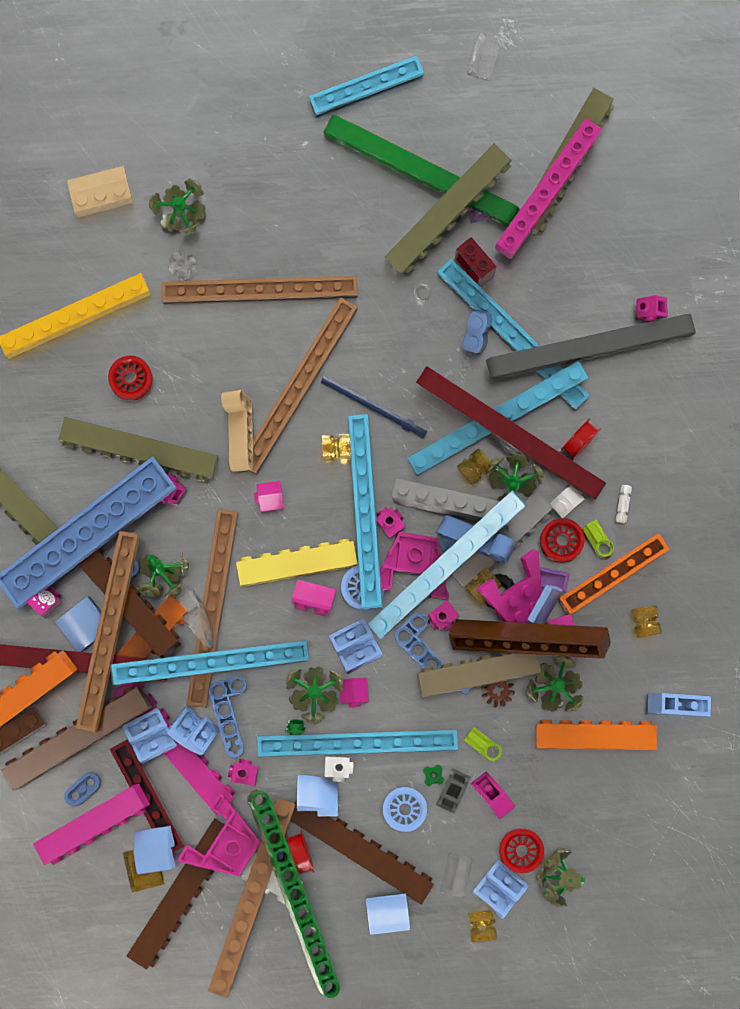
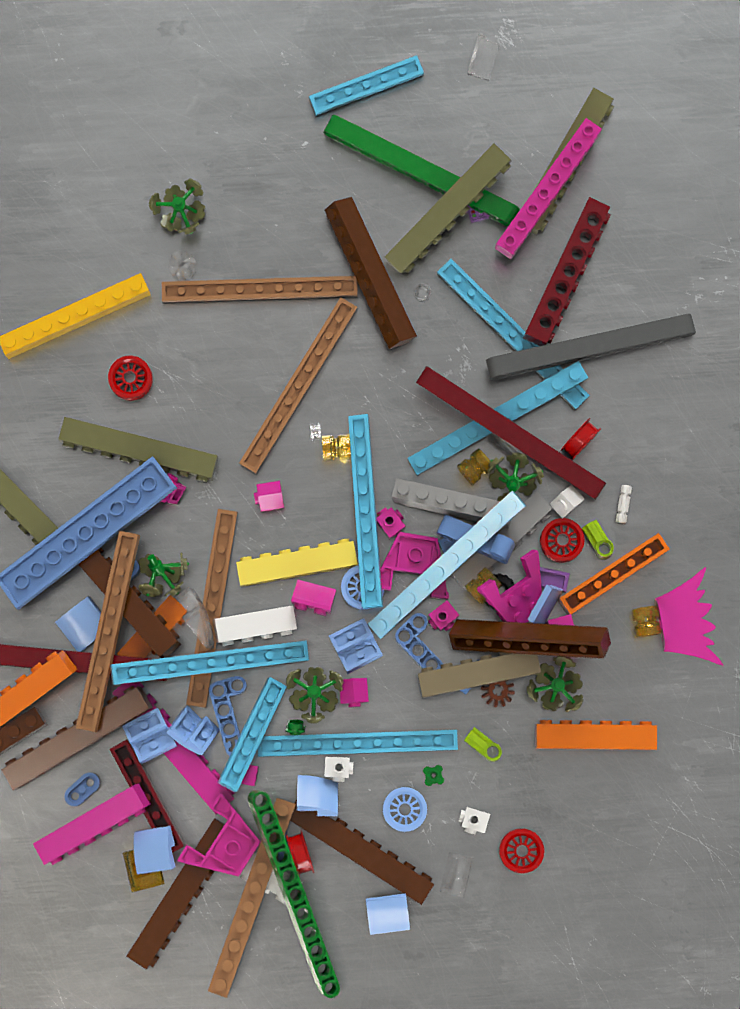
(45, 602): dark pink slope -> none
(100, 191): tan slope -> none
(240, 429): tan beam -> none
(252, 734): none -> medium azure plate
(255, 624): none -> white brick
(315, 431): none -> clear bush
(370, 272): none -> reddish brown brick
(407, 425): dark blue bar -> none
(453, 790): dark grey brick -> none
(472, 256): dark red window -> none
(474, 820): none -> white brick
(478, 326): medium blue brick -> none
(482, 918): clear yellow wheel -> none
(493, 795): dark pink slope -> none
(500, 889): light blue slope -> none
(568, 880): olive plant -> none
(593, 210): none -> dark red brick
(651, 308): dark pink brick -> none
(679, 704): light blue slope -> none
(682, 621): none -> dark pink piece

